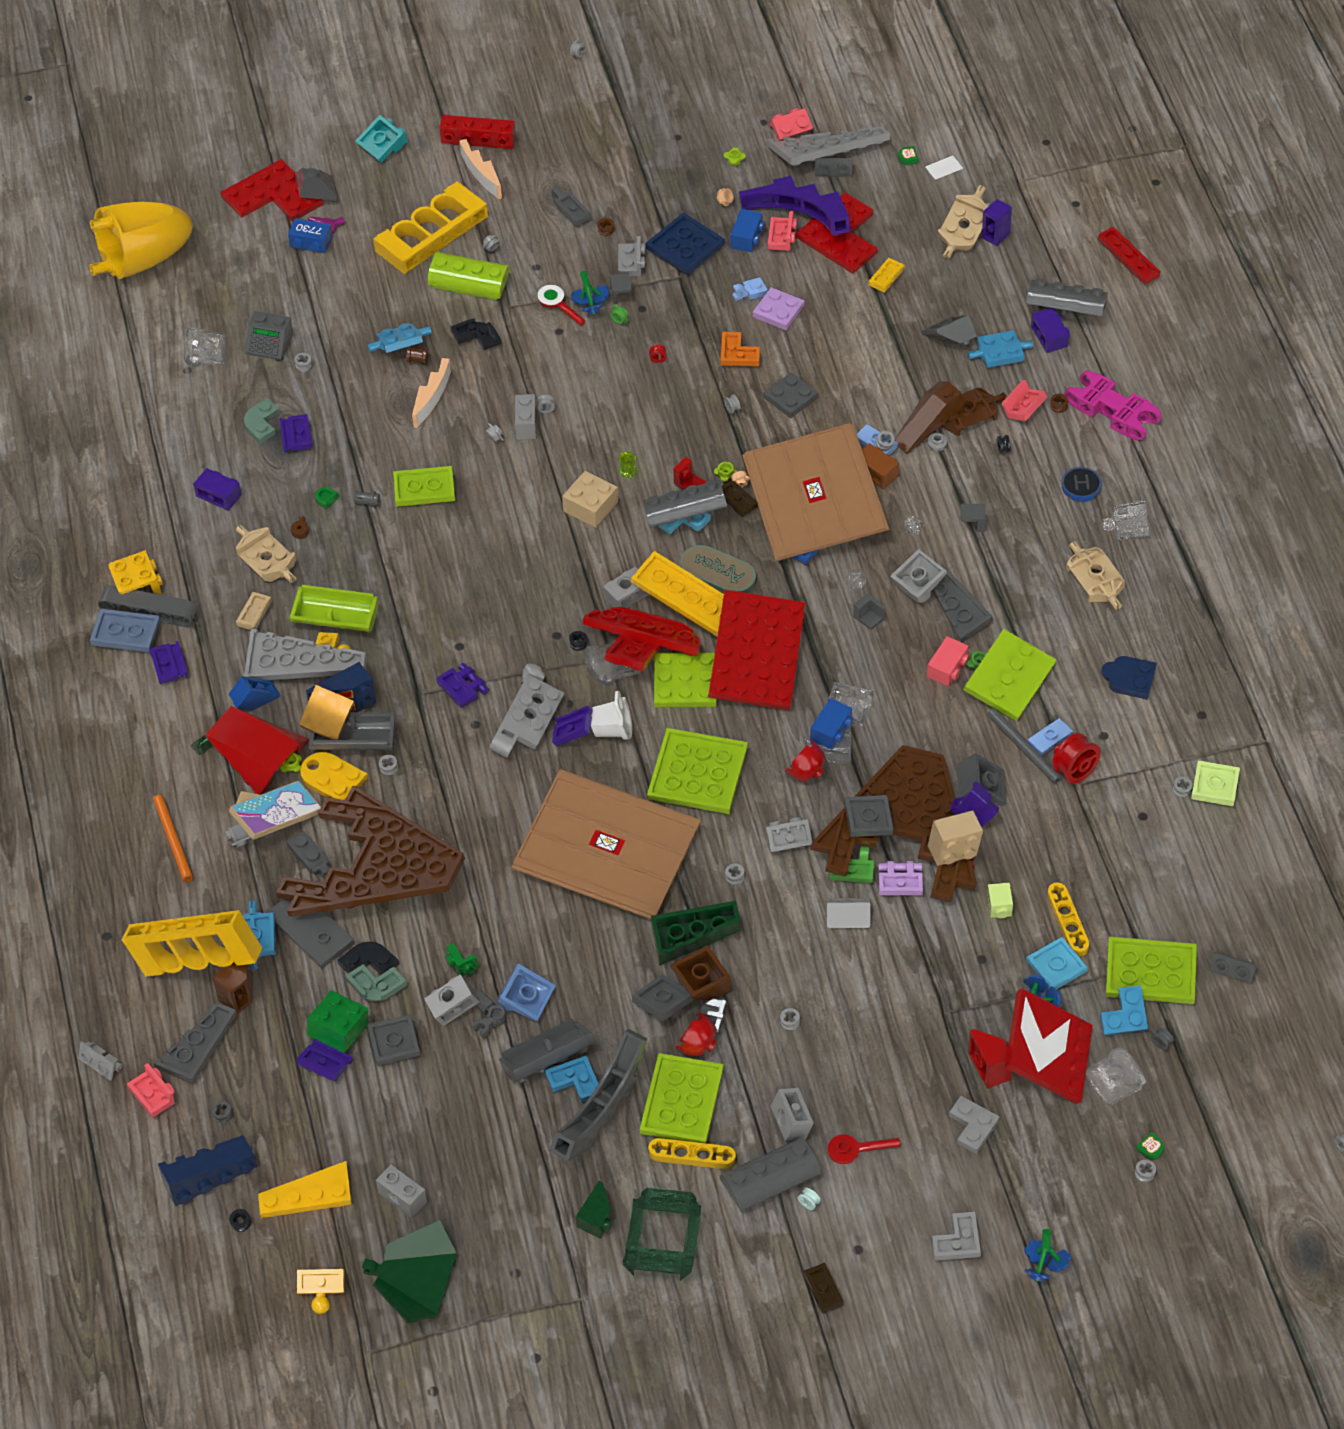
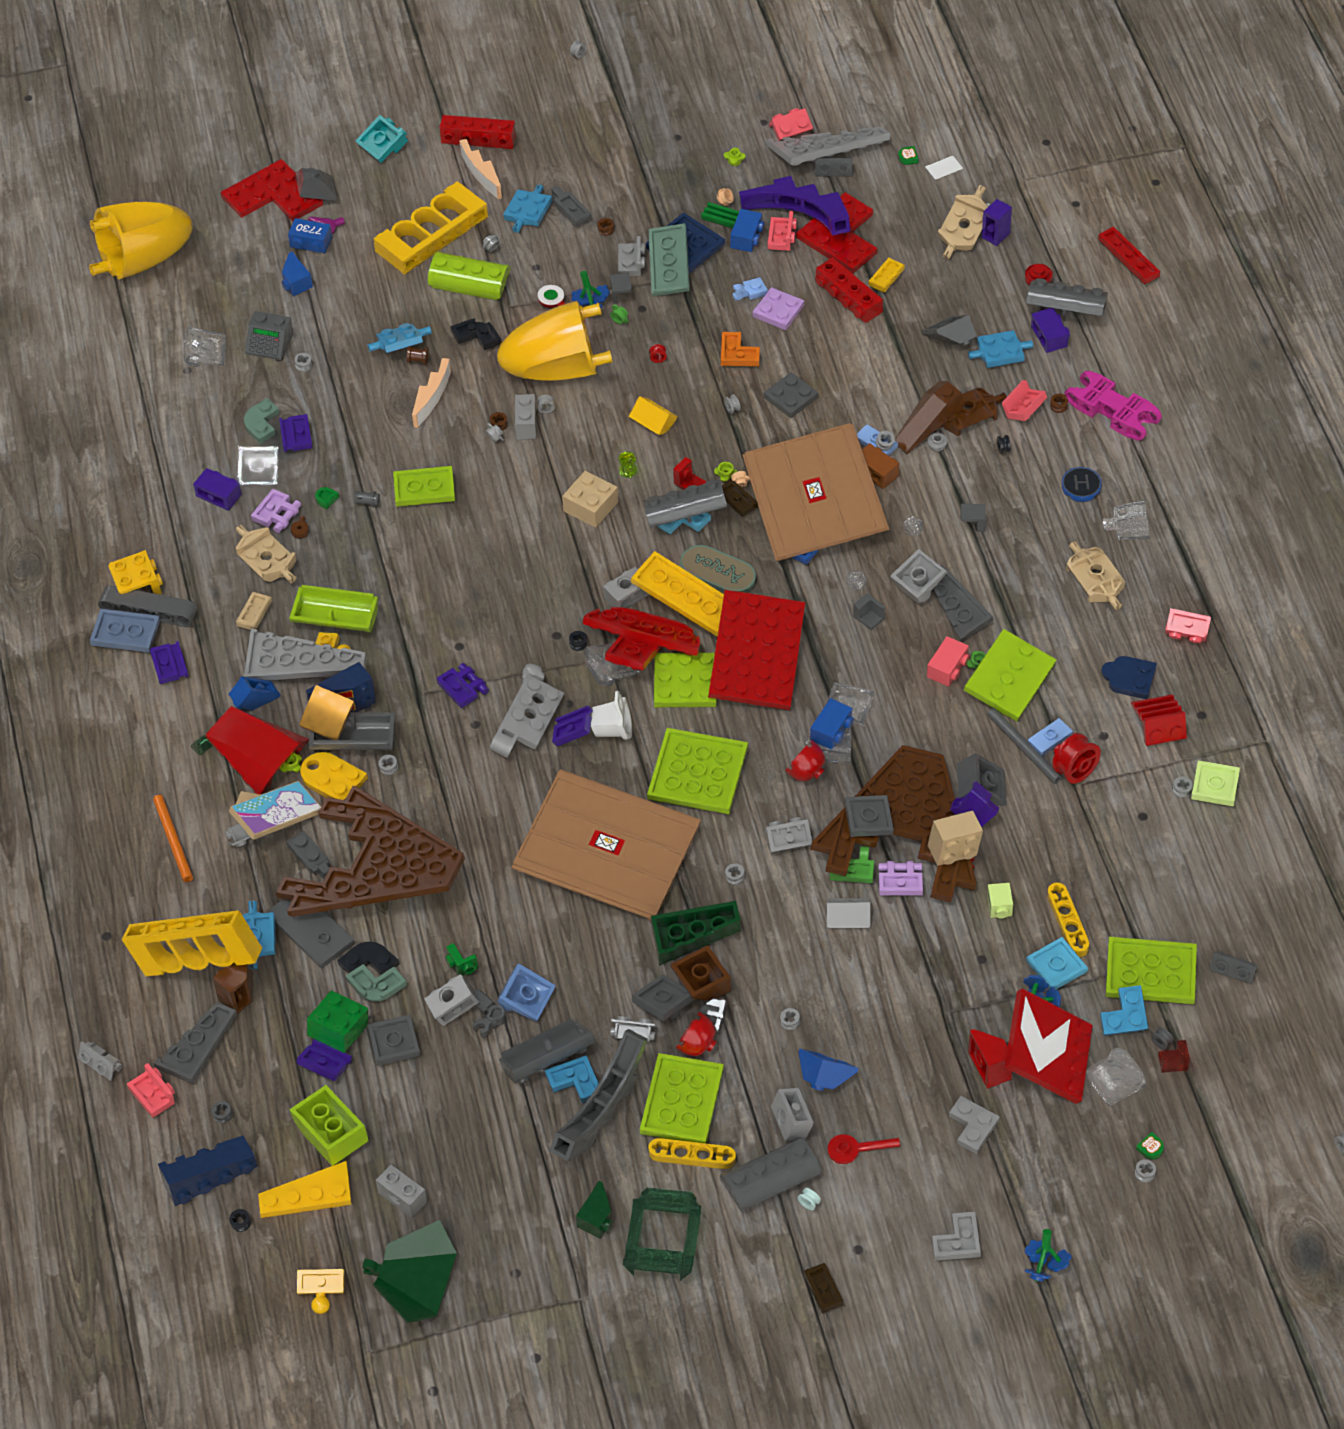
(258, 466): none -> clear slope
(271, 507): none -> lavender plate
(295, 276): none -> blue slope
(329, 1125): none -> lime brick
(501, 417): none -> reddish brown bush
(527, 208): none -> dark azure plate
(553, 345): none -> yellow windscreen
(643, 1027): none -> light grey hinge
(652, 415): none -> yellow brick
(669, 260): none -> sand green tile
(721, 213): none -> green tile
(823, 1070): none -> blue slope
(849, 290): none -> red brick
(1038, 271): none -> red plate
(1161, 719): none -> red plate
(1176, 1059): none -> clear red panel
(1187, 625): none -> bracket

